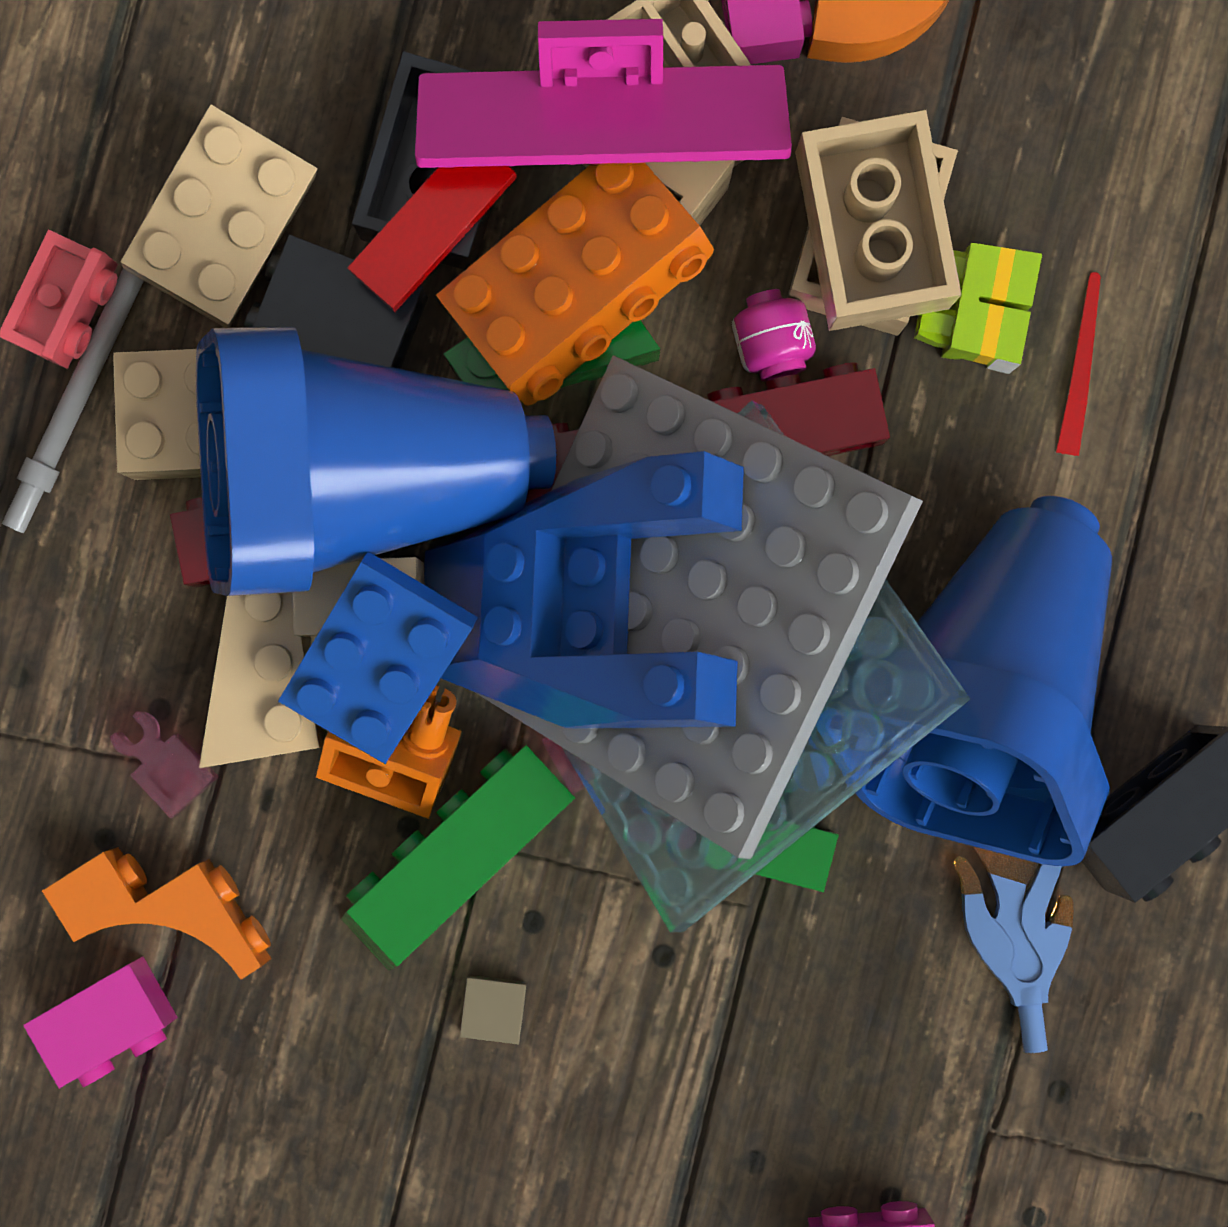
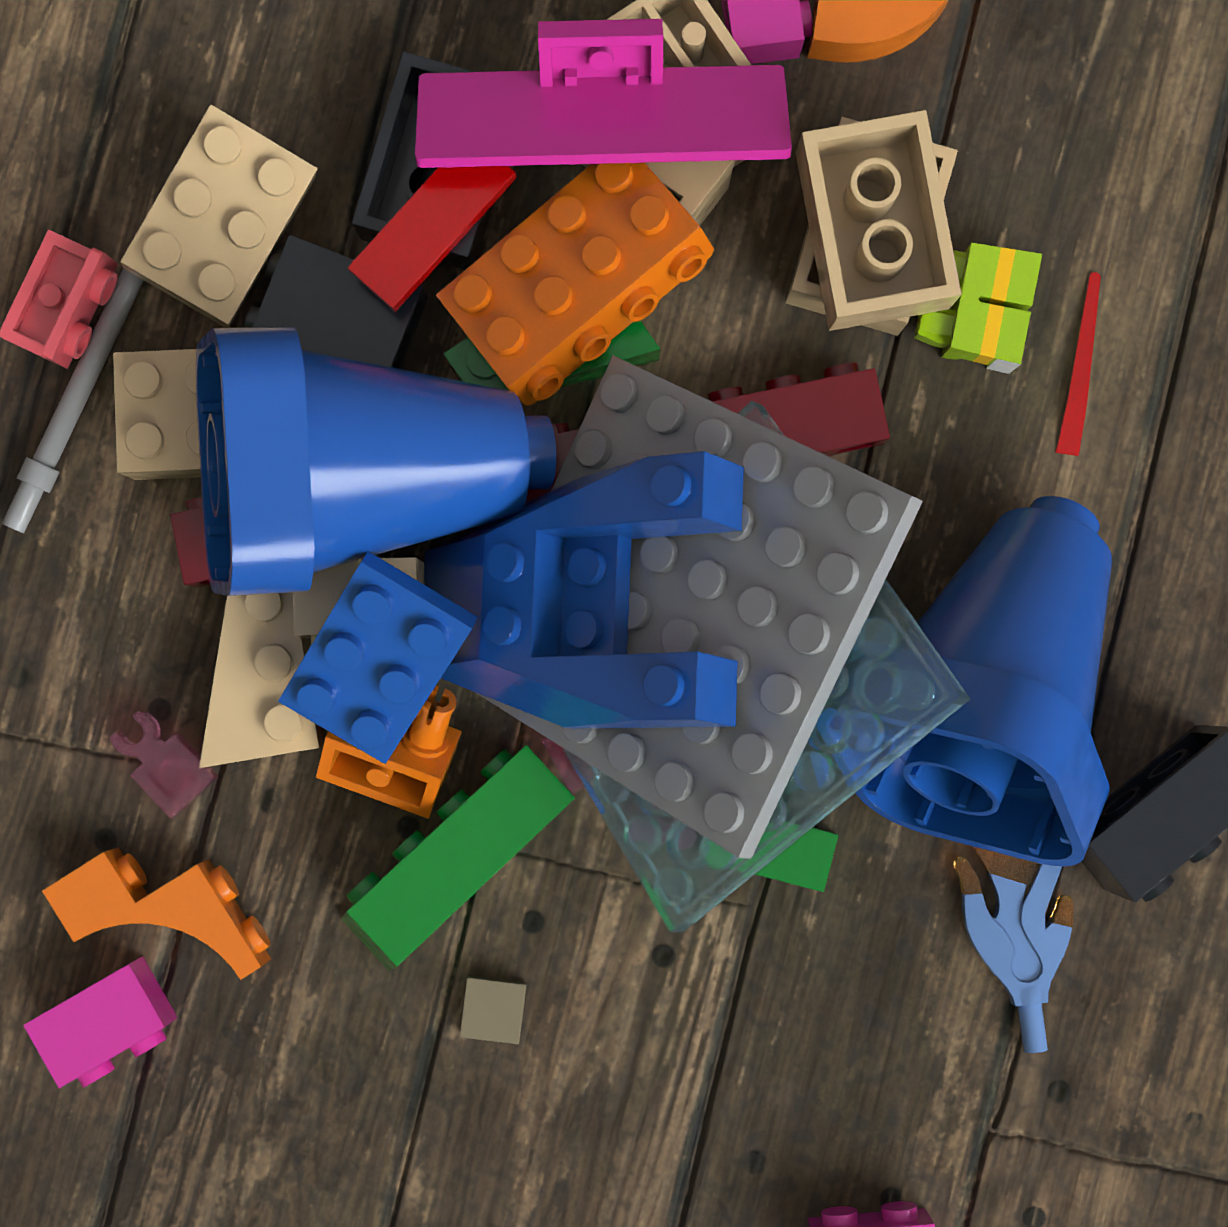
(773, 335): dark pink head -> none

